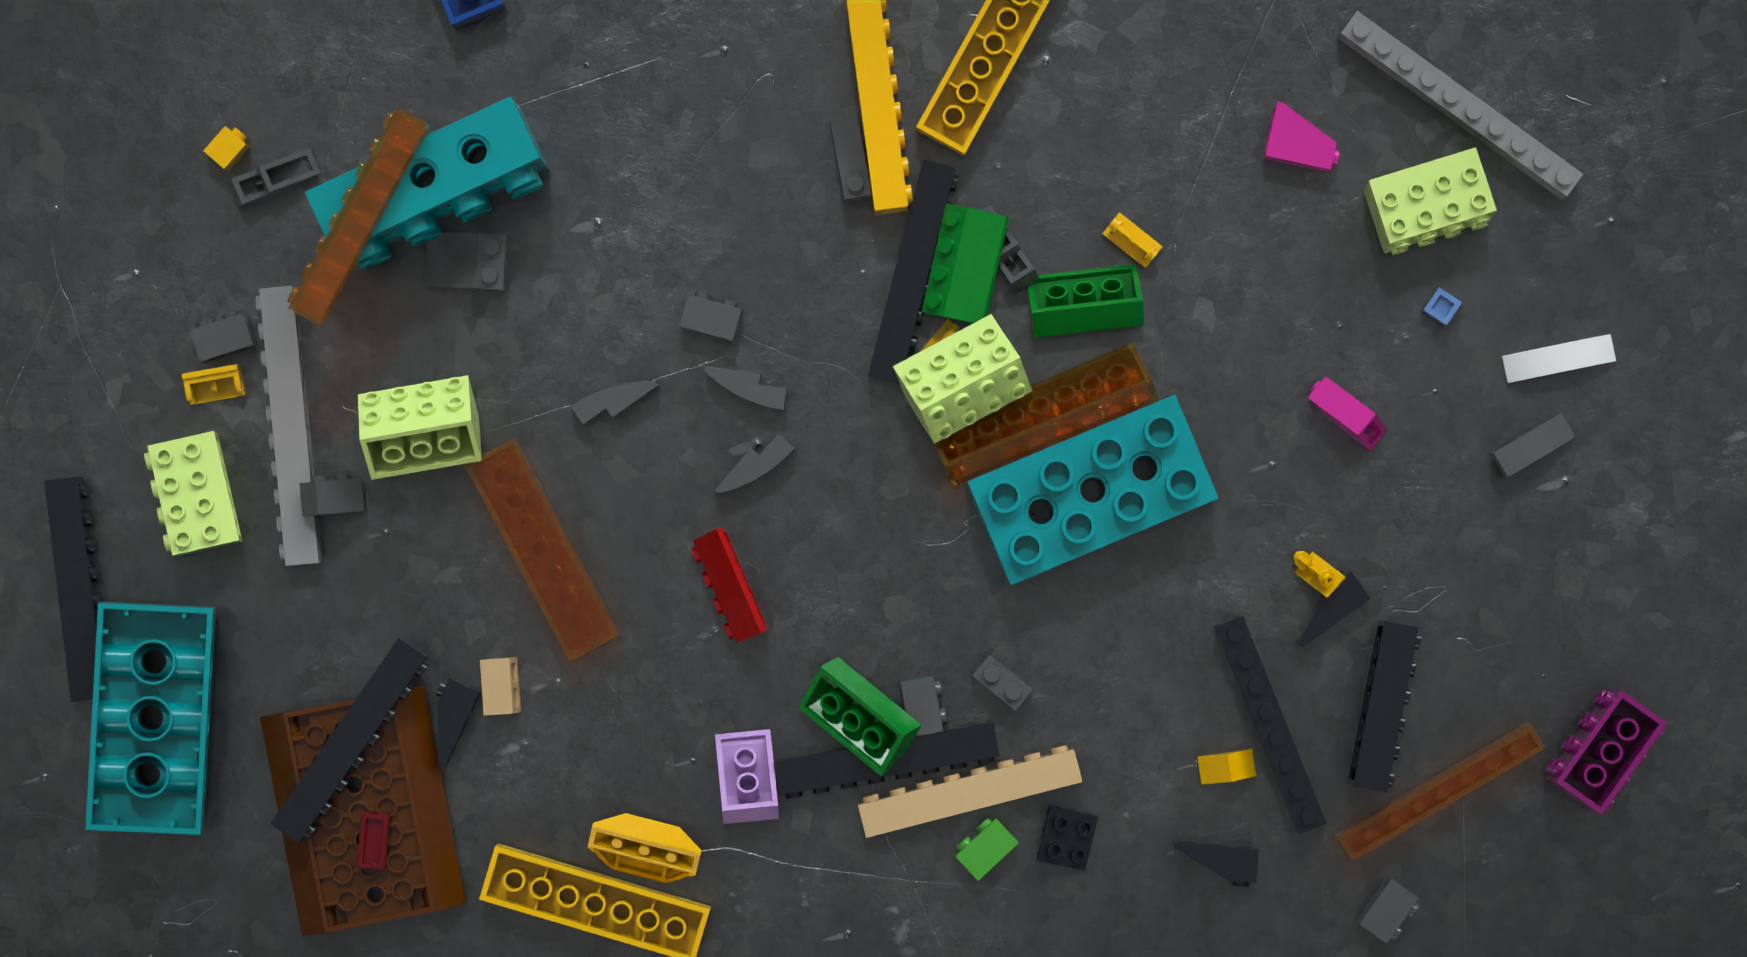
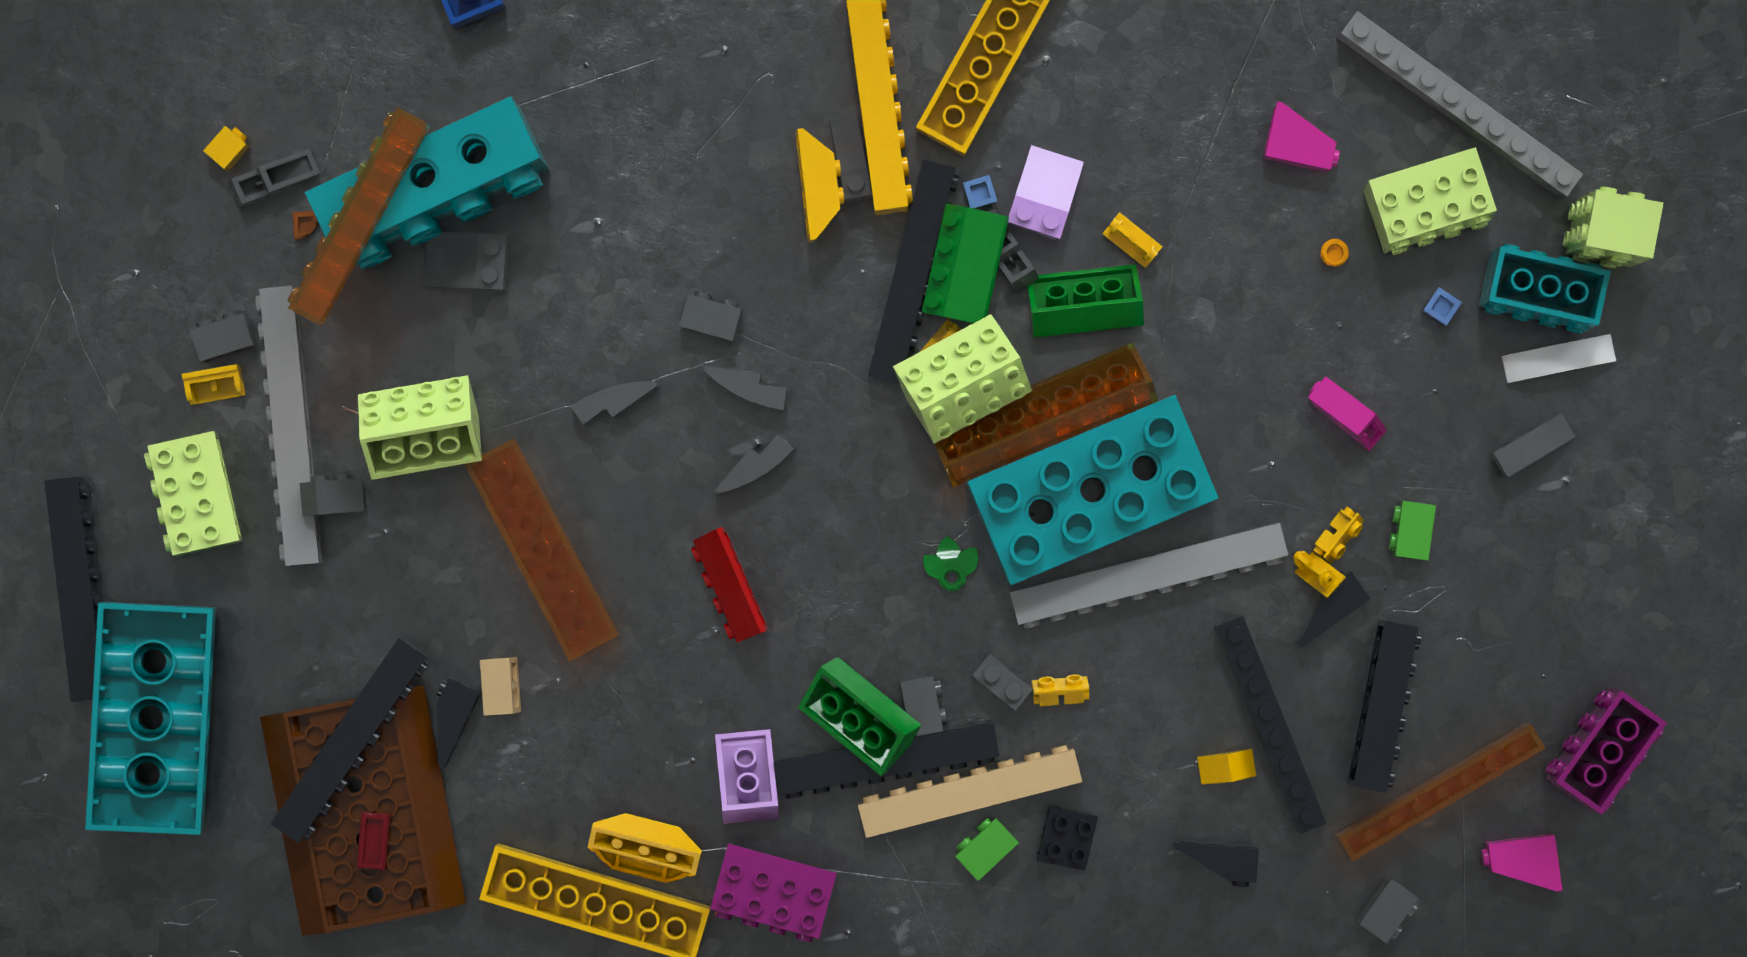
(304, 224): none -> dark orange tile
(772, 892): none -> magenta brick
(818, 183): none -> yellow wedge
(951, 559): none -> green plate
(980, 192): none -> medium blue plate
(1045, 193): none -> lavender slope
(1073, 687): none -> yellow hinge
(1148, 574): none -> light grey brick
(1334, 252): none -> light orange tile
(1334, 544): none -> yellow hinge
(1412, 530): none -> bright green brick
(1525, 859): none -> dark pink slope
(1544, 288): none -> teal brick
(1613, 228): none -> yellowish green brick

